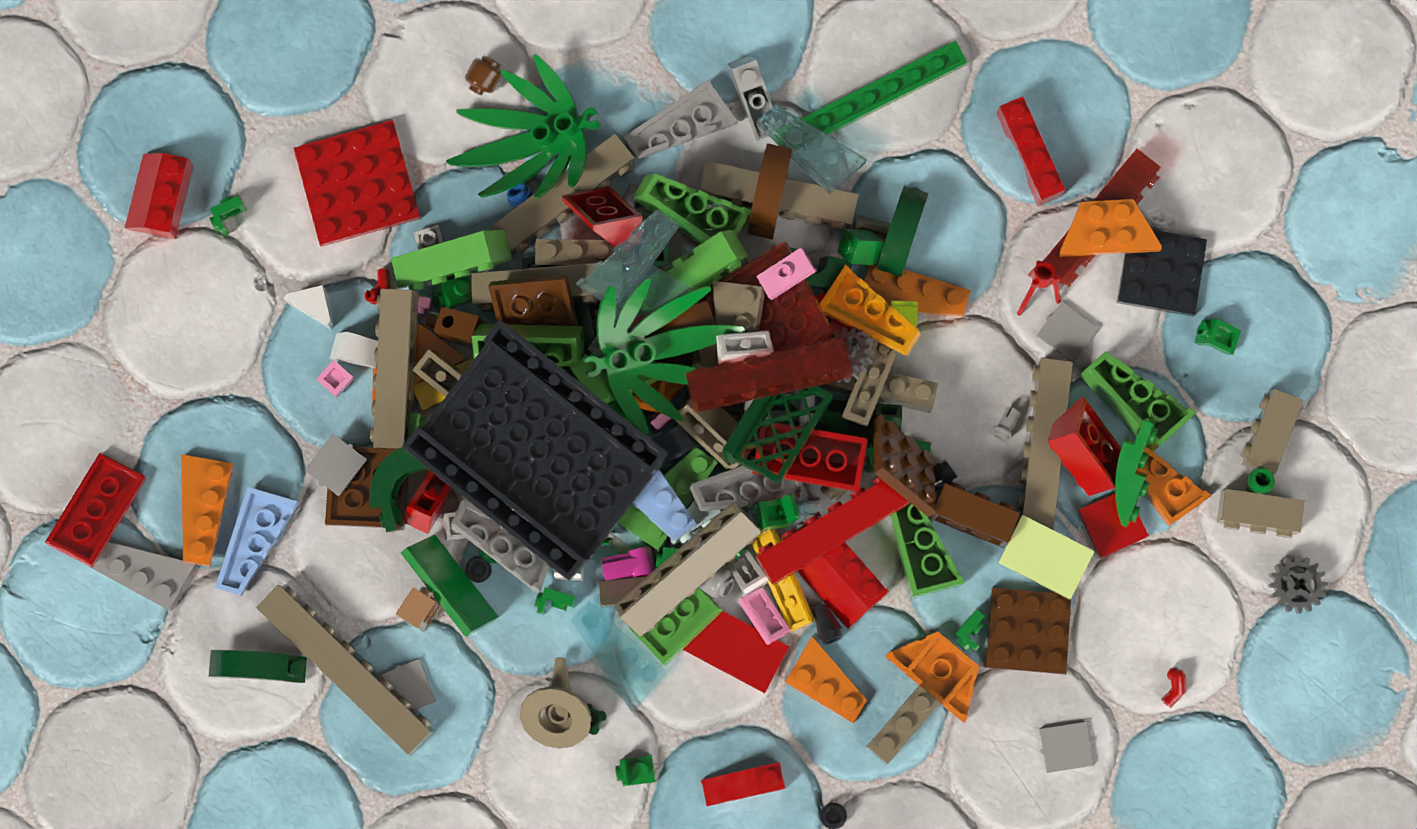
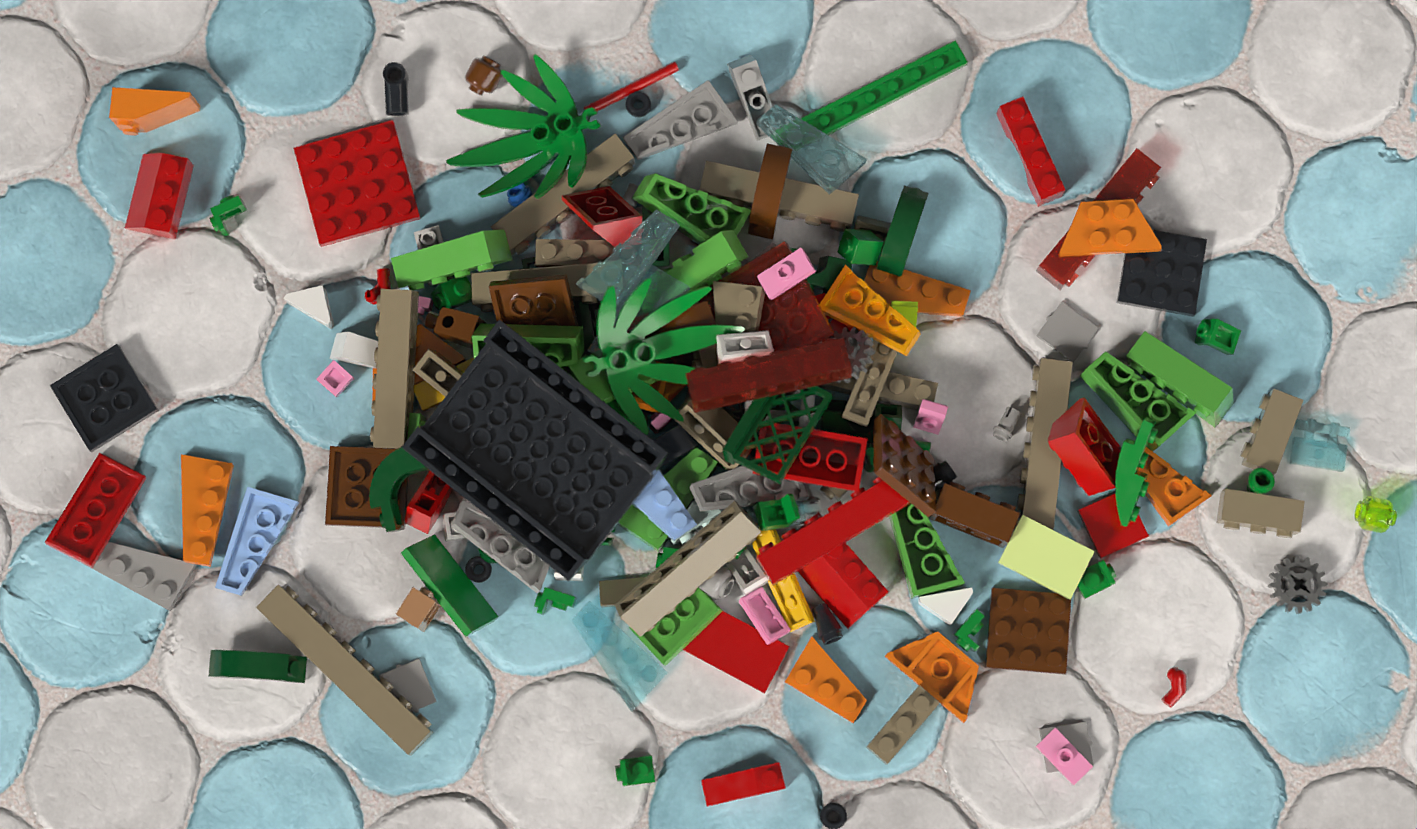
(104, 398): none -> black plate
(149, 109): none -> orange slope
(335, 465): light grey piece -> none
(396, 92): none -> black piece
(555, 713): dark tan piece -> none
(598, 717): dark green plate -> none
(633, 87): none -> red bar
(634, 97): none -> black plate
(635, 563): dark pink piece -> none
(930, 416): none -> bright pink plate
(947, 604): none -> white slope
(1042, 276): red plant -> none
(1064, 756): none -> bright pink plate
(1096, 579): none -> green bracket
(1181, 378): none -> bright green wedge
(1319, 453): none -> clear light blue plate
(1375, 514): none -> clear neon green head

